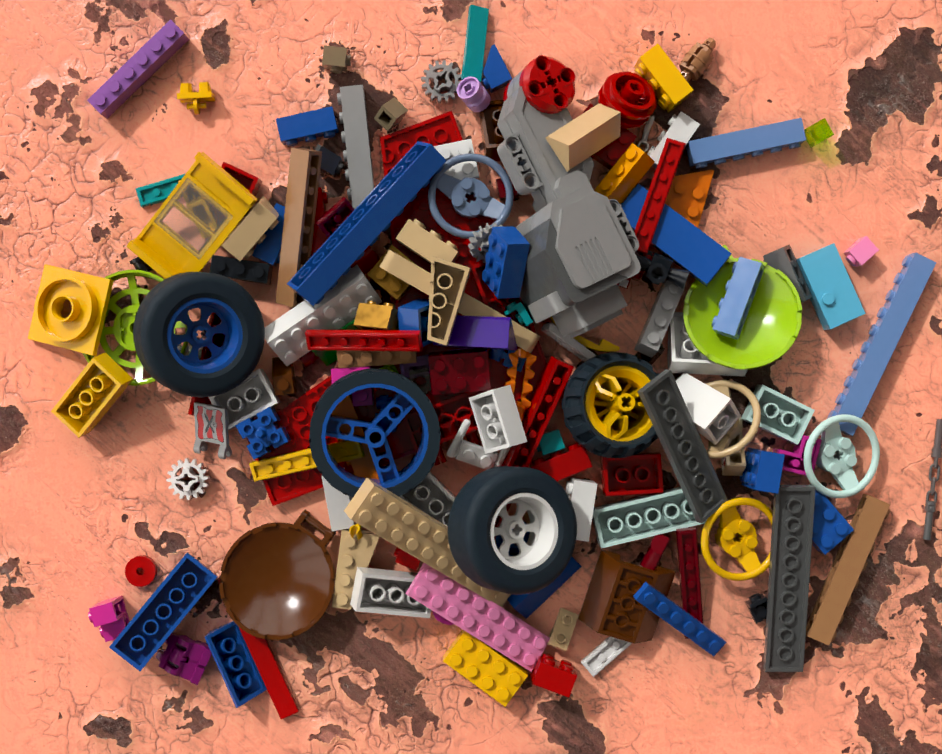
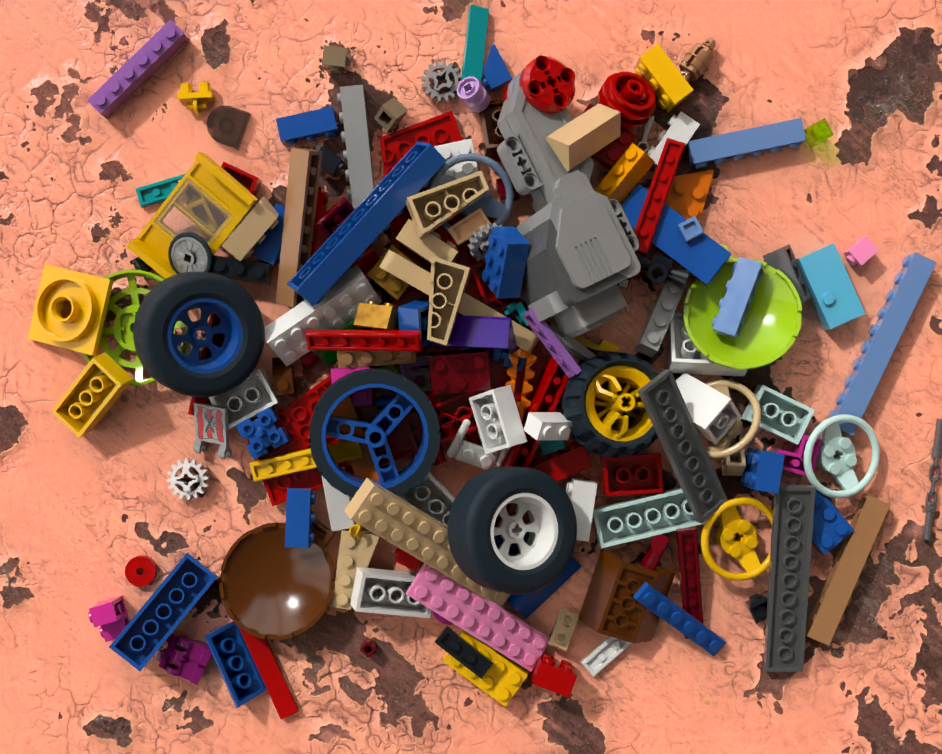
(188, 245): none -> flat silver wheel
(228, 125): none -> clear smoke tile
(299, 518): none -> blue brick
(368, 642): none -> dark red hose
(440, 204): none -> tan wedge
(463, 229): none -> light nougat tile
(463, 652): none -> black plate
(547, 426): none -> white brick
(552, 344): none -> medium lavender tile
(691, 229): none -> medium blue tile

